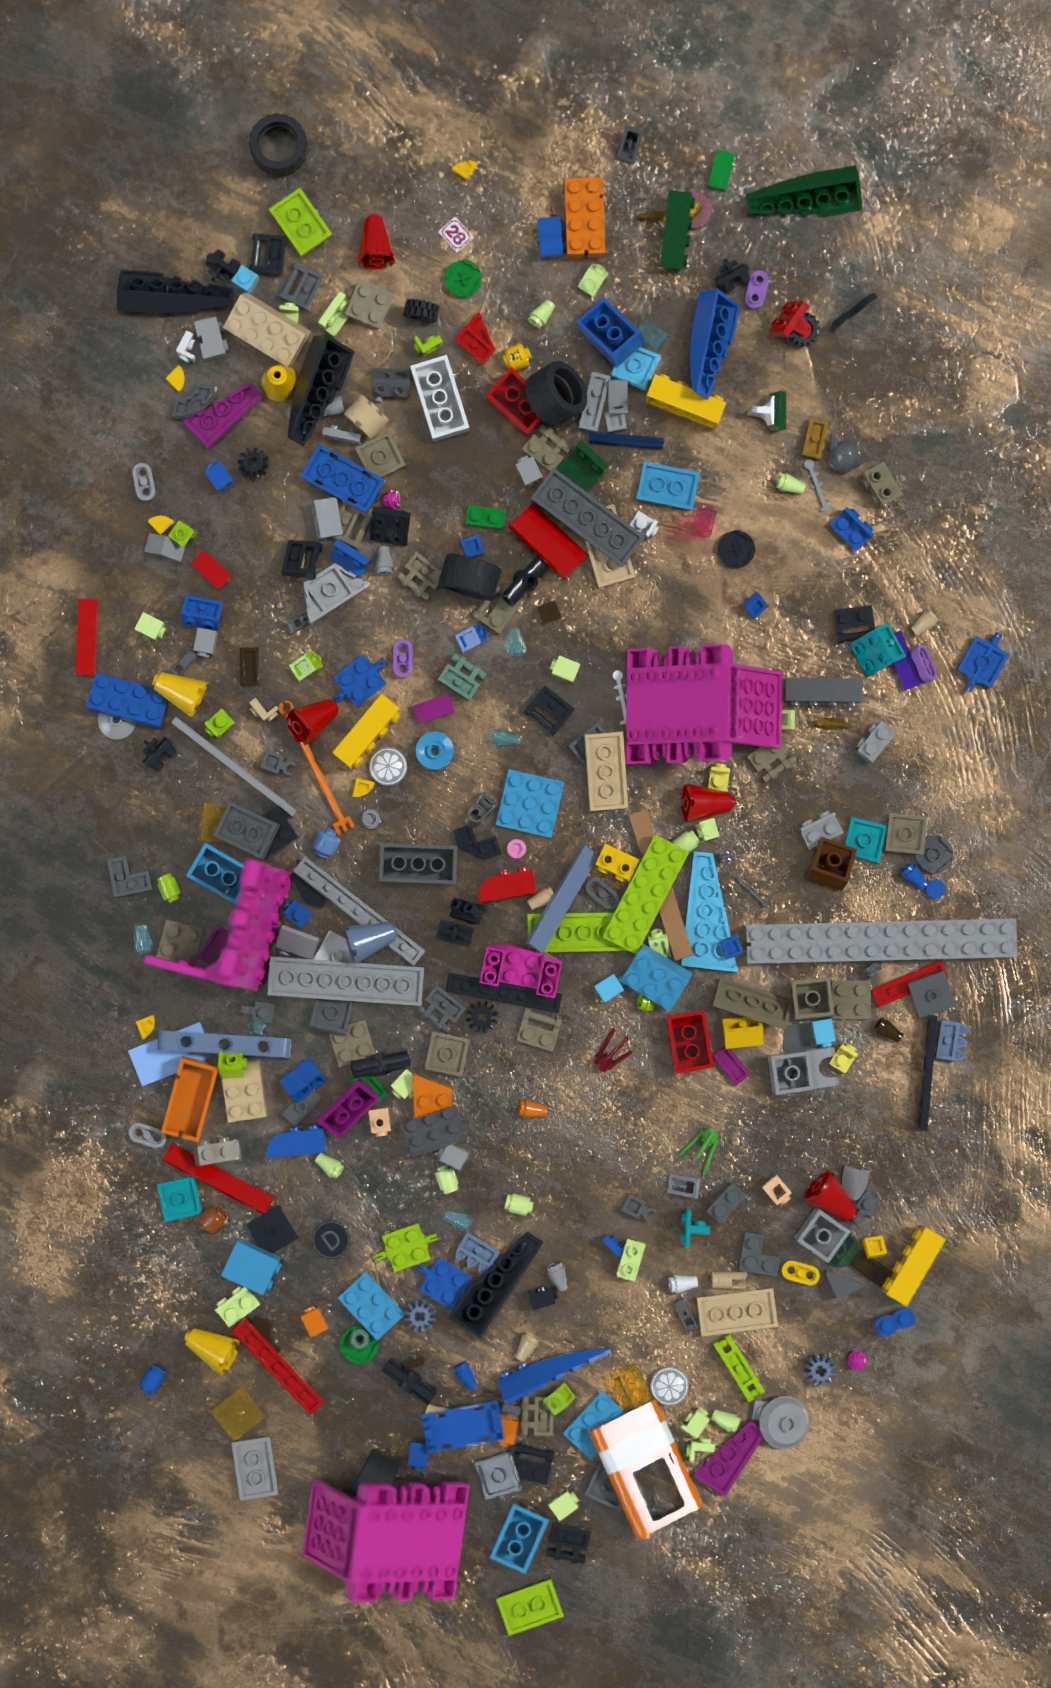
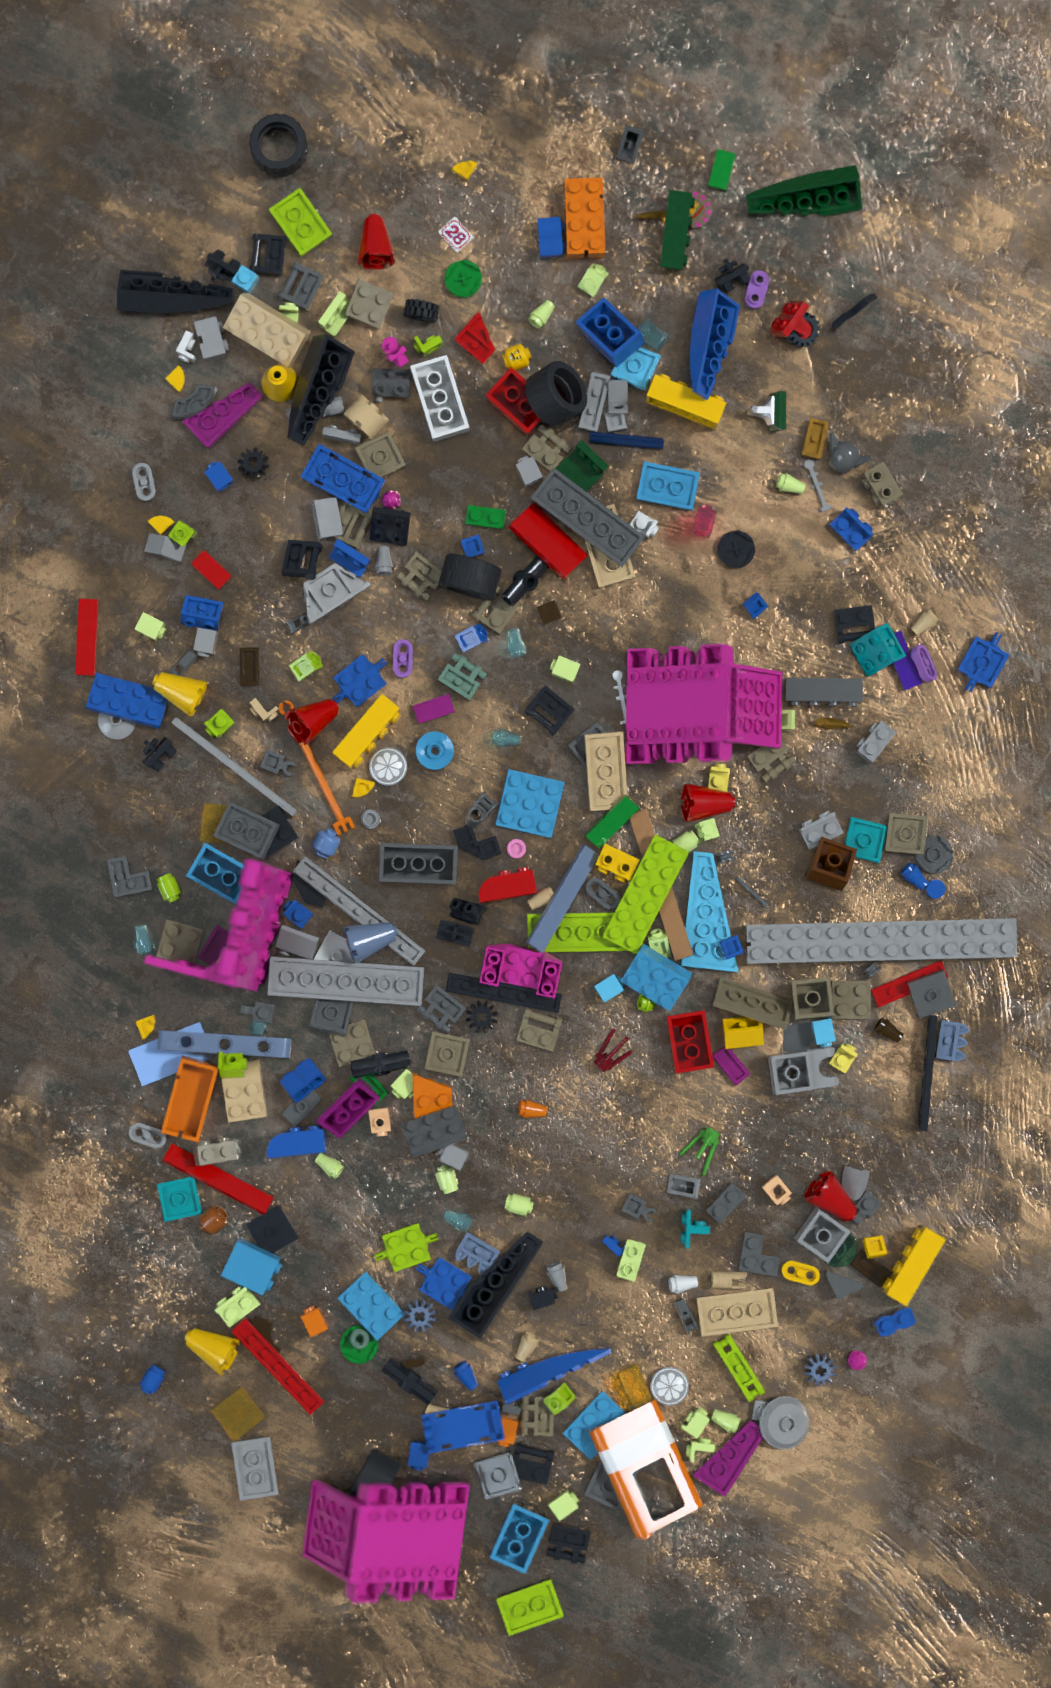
(331, 1239): black tile -> none
(394, 351): none -> dark pink hips
(612, 821): none -> green tile

